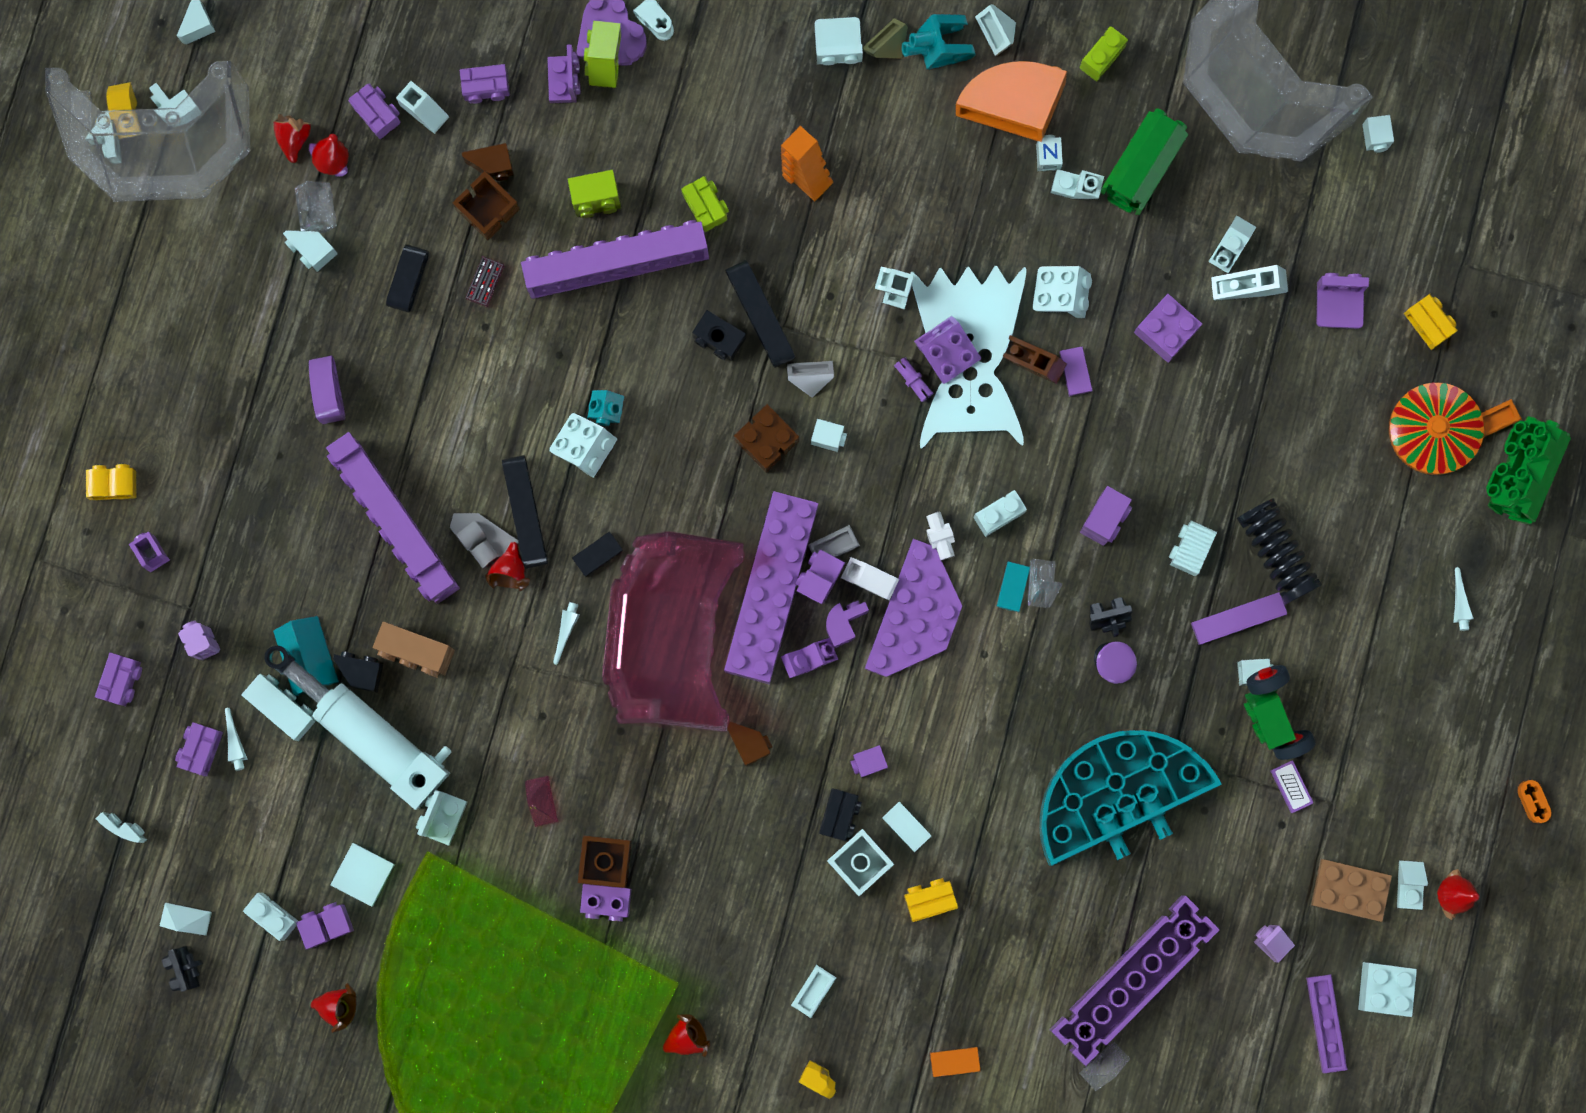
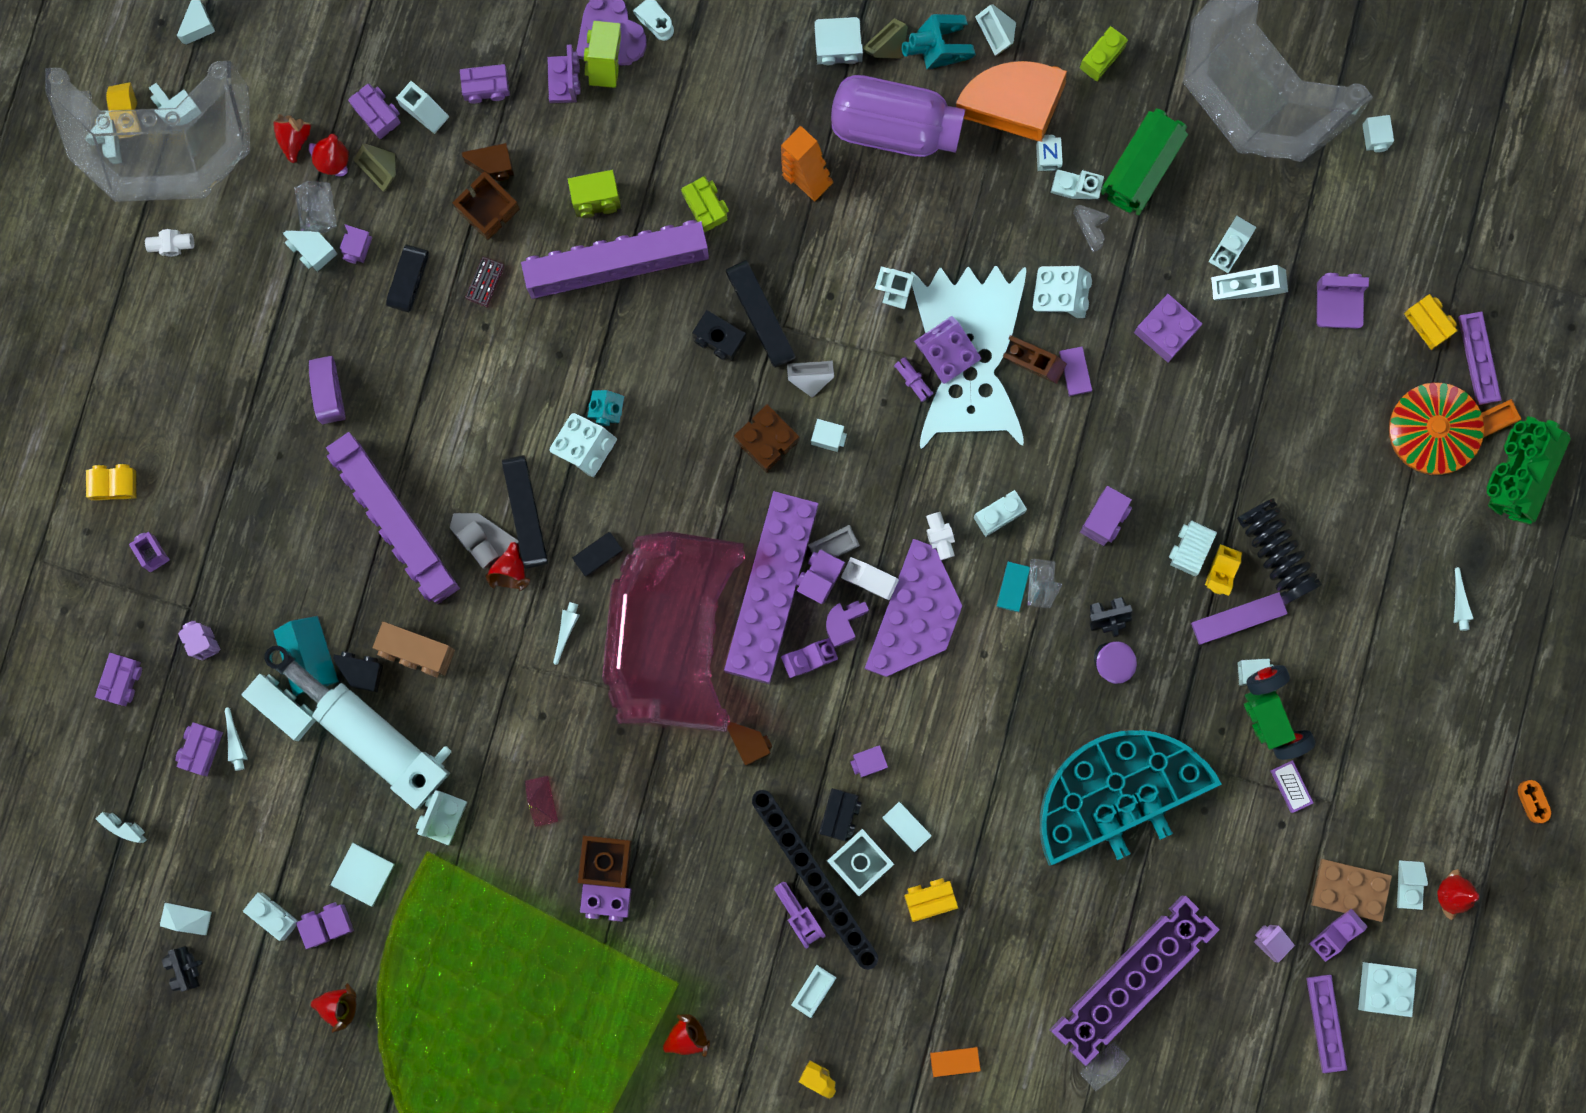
(169, 242): none -> white axle
(355, 244): none -> medium lavender window
(377, 165): none -> olive slope
(801, 919): none -> medium lavender connector
(823, 887): none -> black beam
(894, 117): none -> medium lavender piece
(1088, 220): none -> clear slope
(1223, 570): none -> yellow brick
(1338, 934): none -> medium lavender slope
(1479, 358): none -> medium lavender tile

